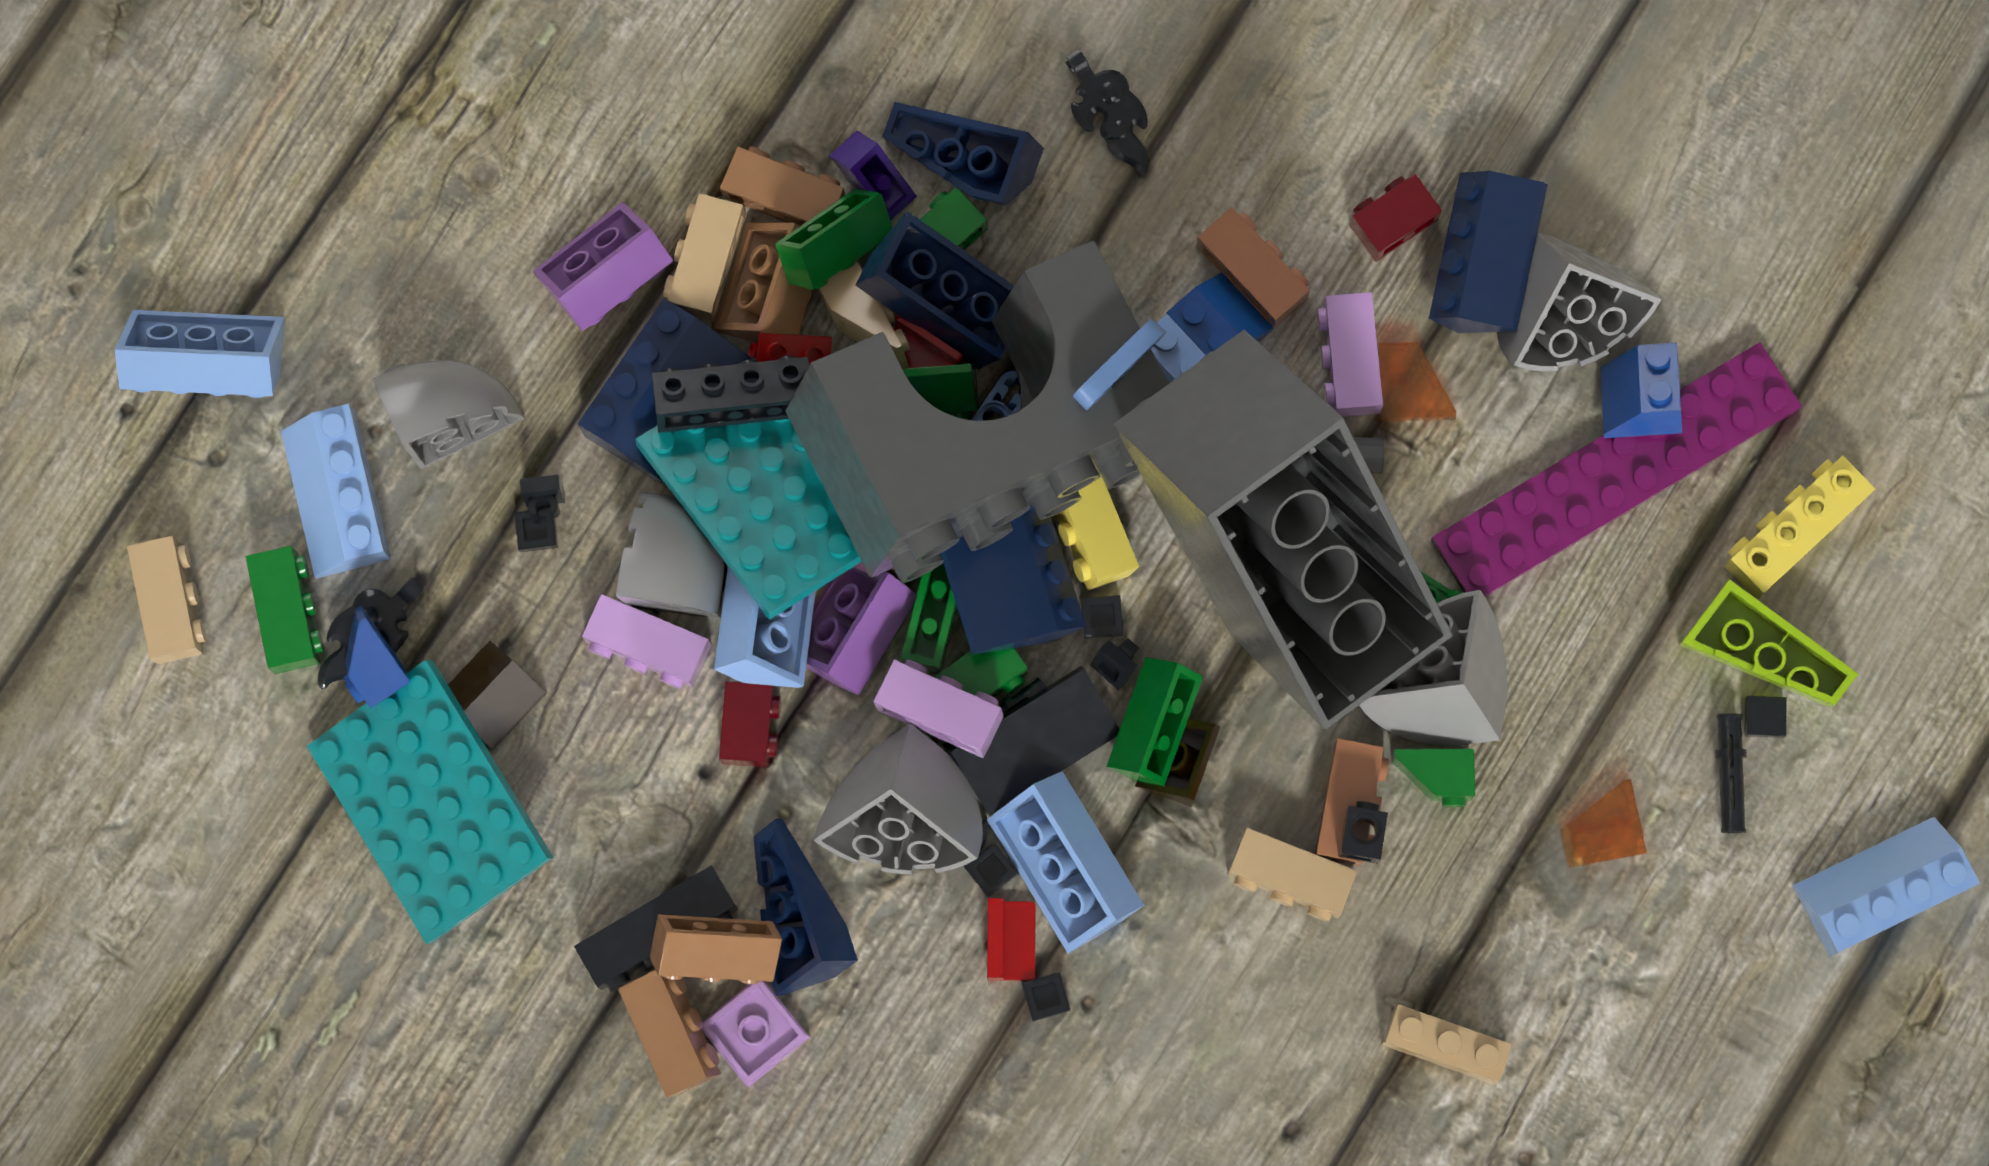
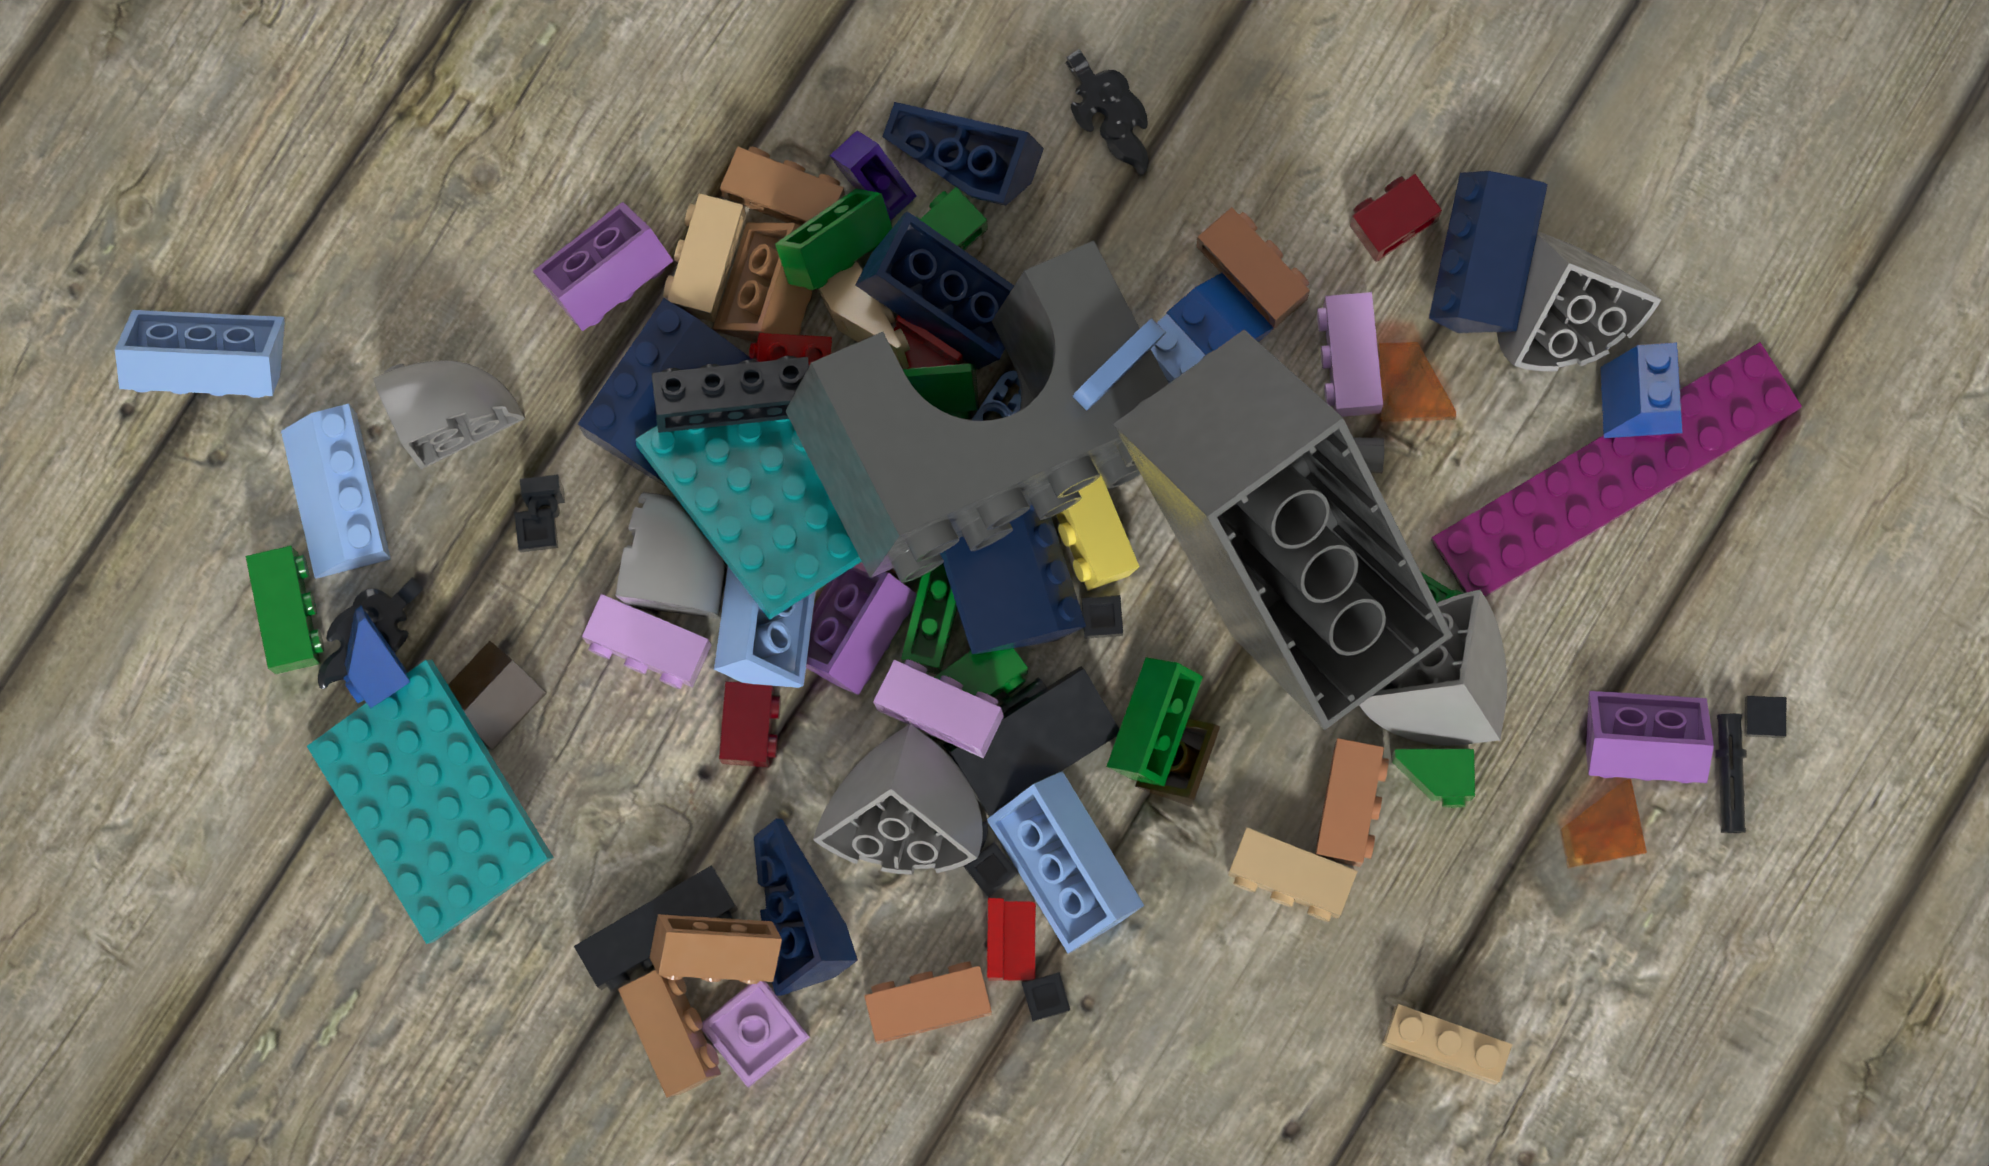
(166, 599): tan brick -> none
(927, 1002): none -> nougat brick
(1116, 662): black tile -> none
(1359, 850): black brick -> none
(1648, 737): none -> medium lavender slope
(1764, 645): lime wedge -> none
(1799, 526): light yellow brick -> none
(1885, 885): light blue slope -> none

